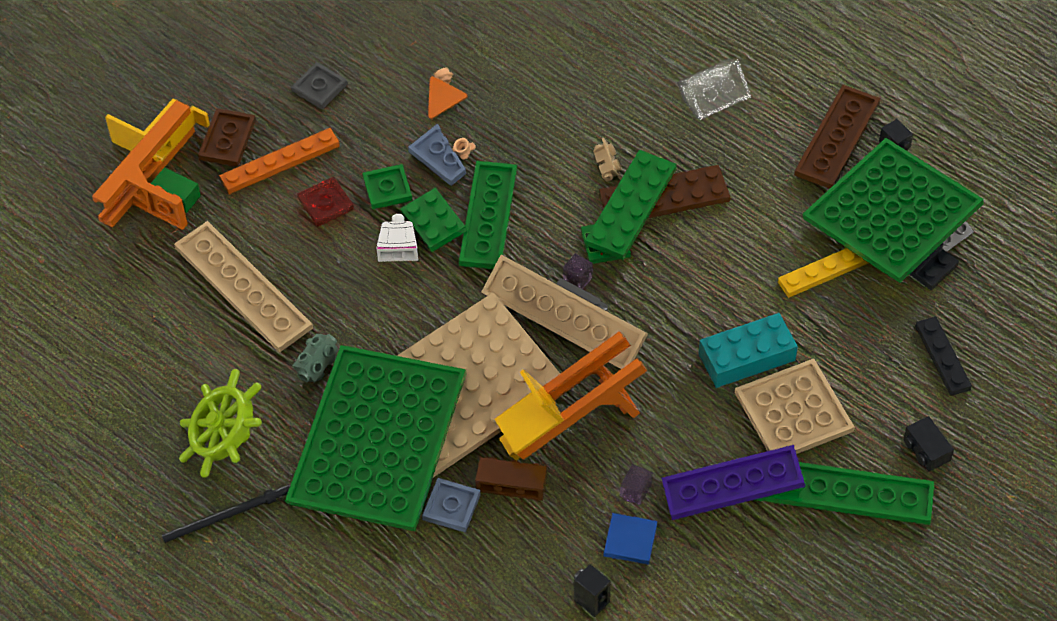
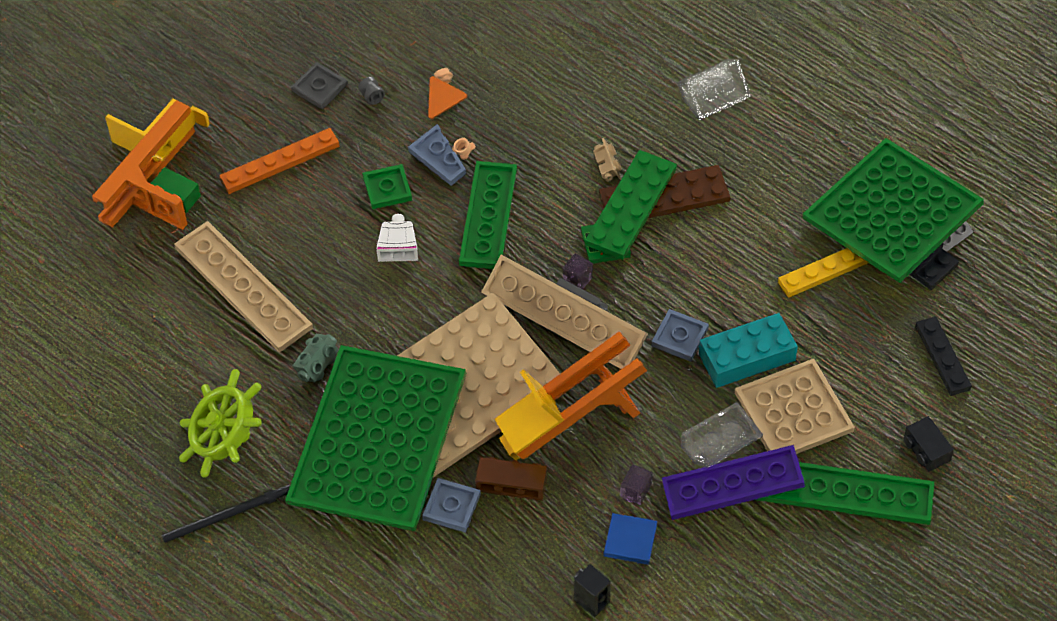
(227, 137): reddish brown plate -> none
(325, 201): clear red plate -> none
(371, 90): none -> dark grey wheel
(433, 219): green plate -> none
(679, 335): none -> sand blue plate
(719, 436): none -> clear slope
(837, 137): reddish brown plate -> none
(897, 133): black brick -> none

